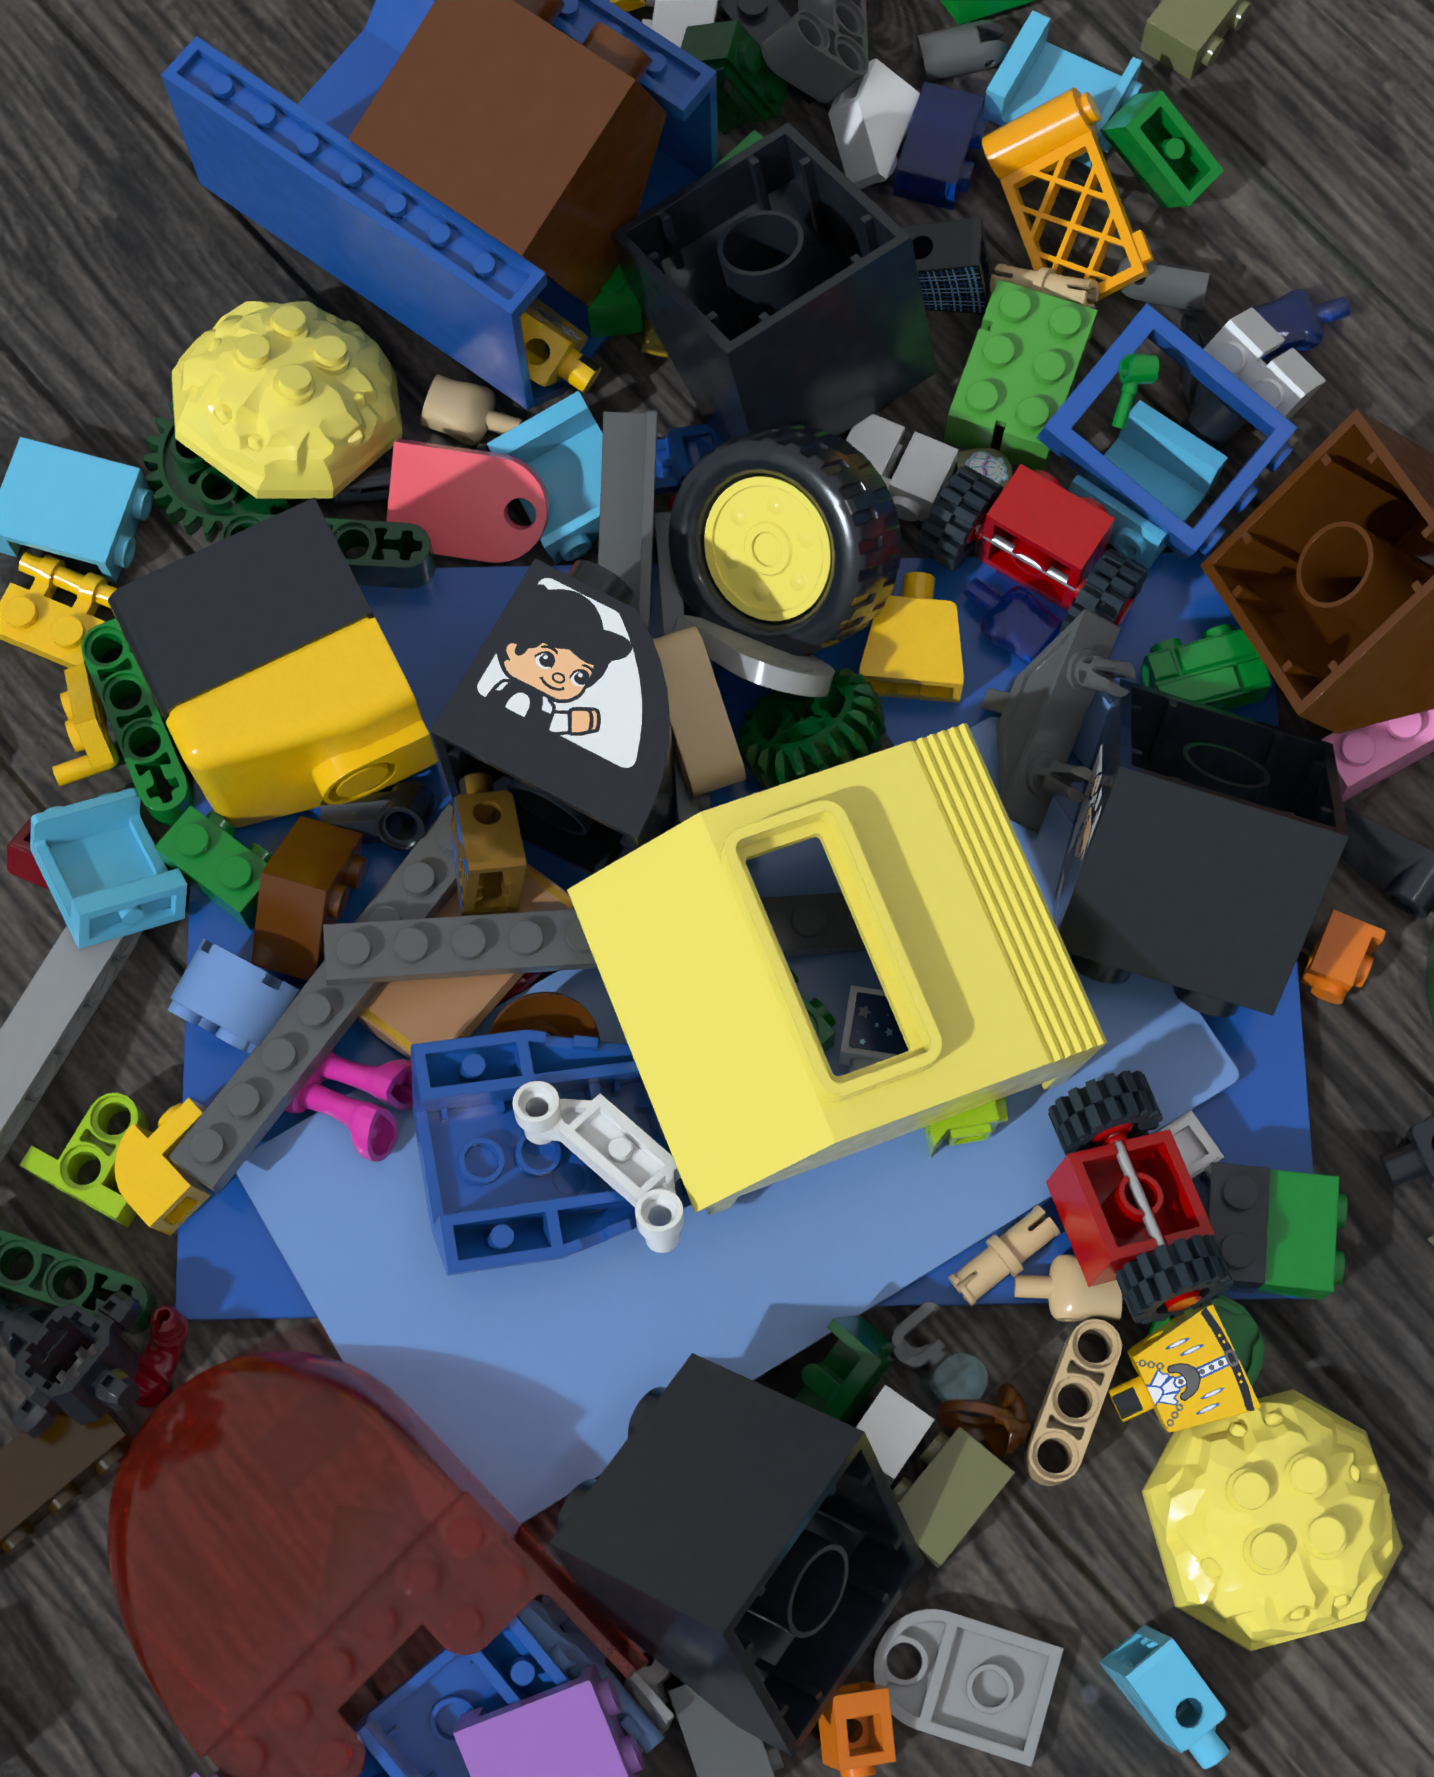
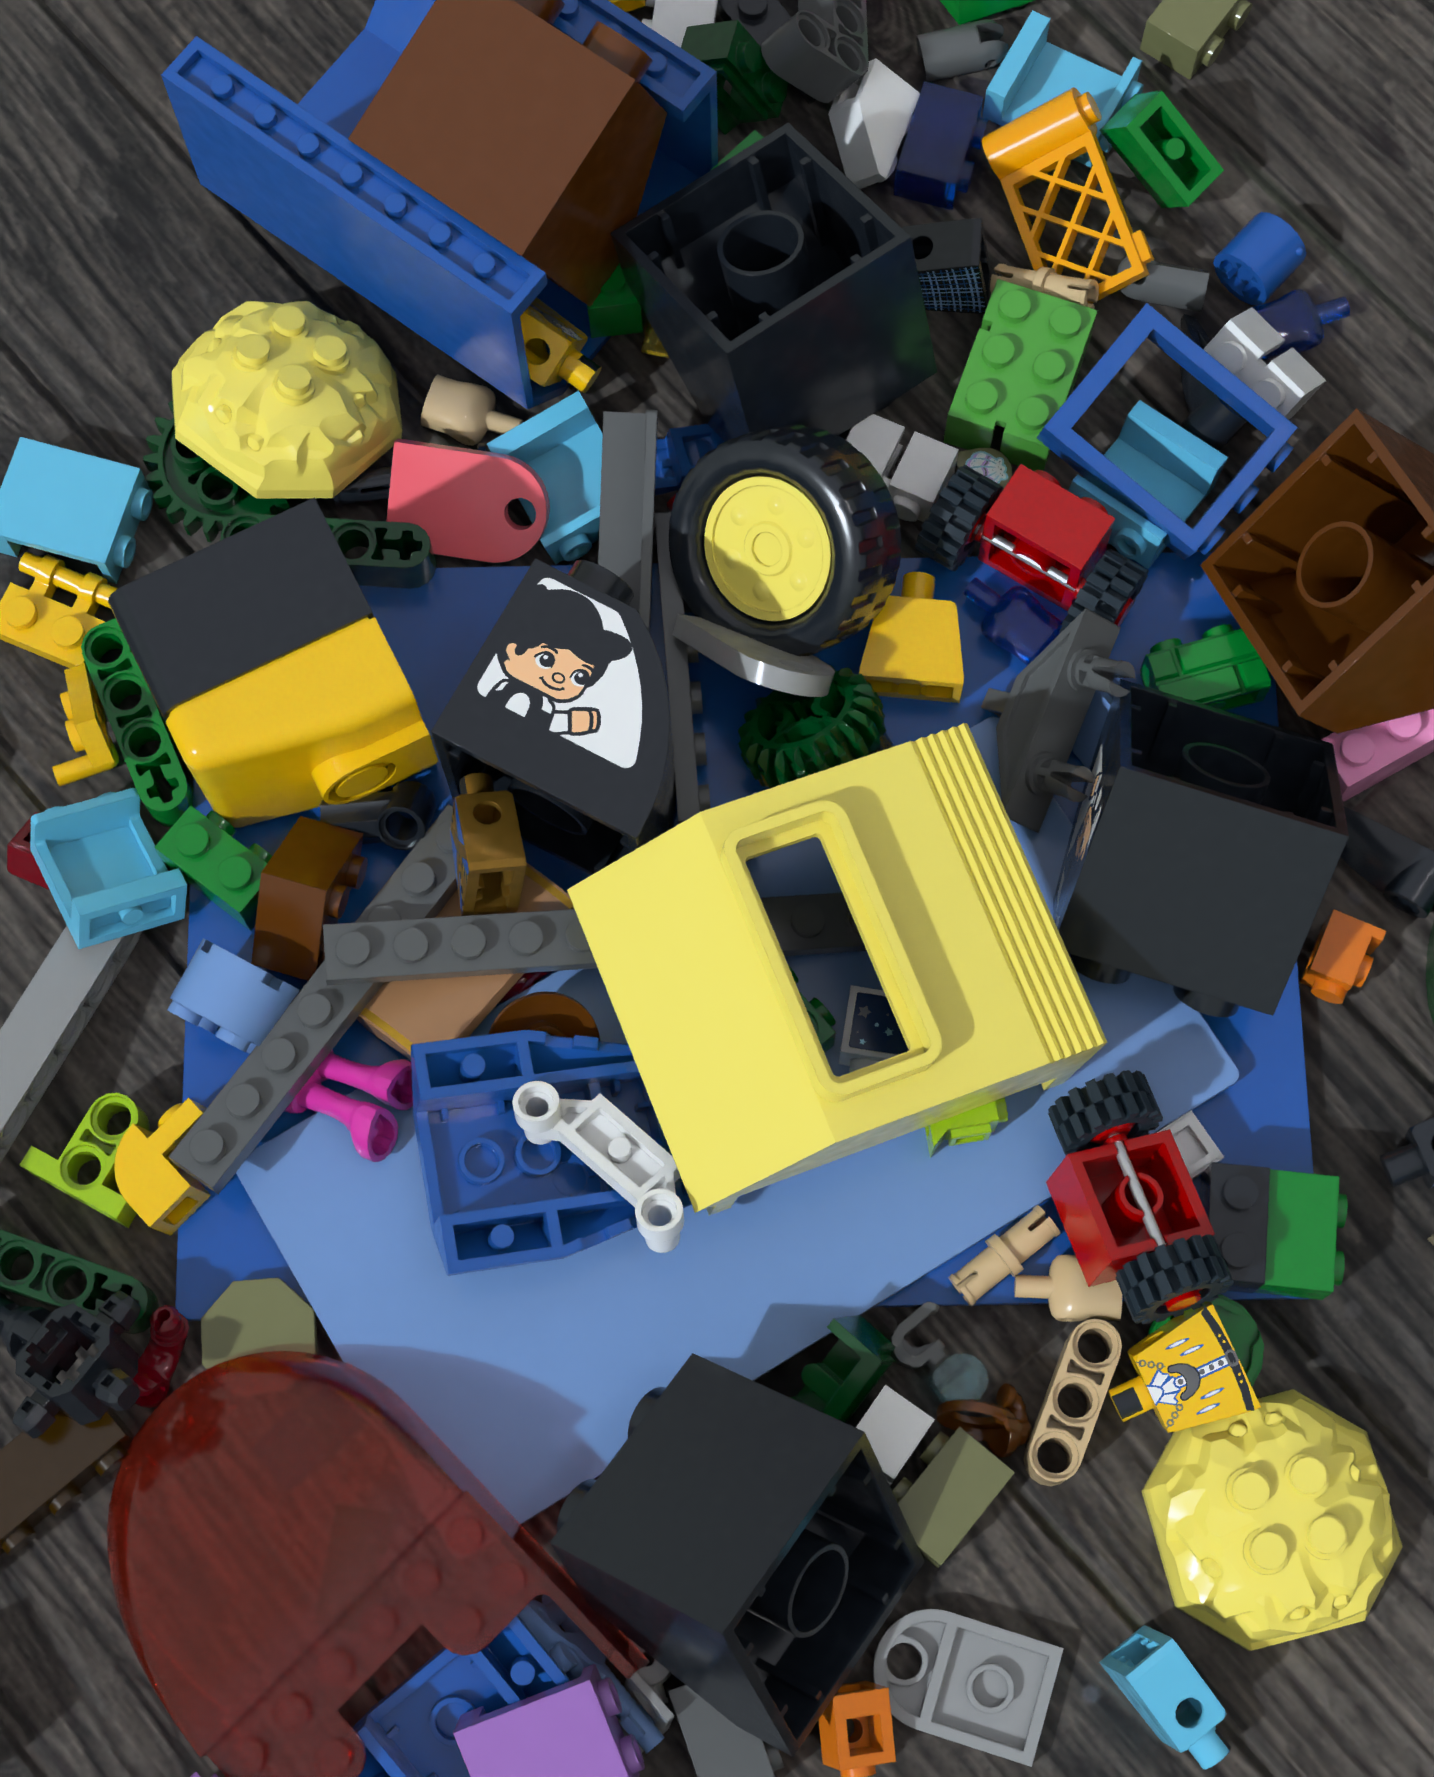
(257, 1319): none -> olive piece
(698, 715): tan beam -> none
(1133, 370): green hand -> none
(1259, 258): none -> blue piece

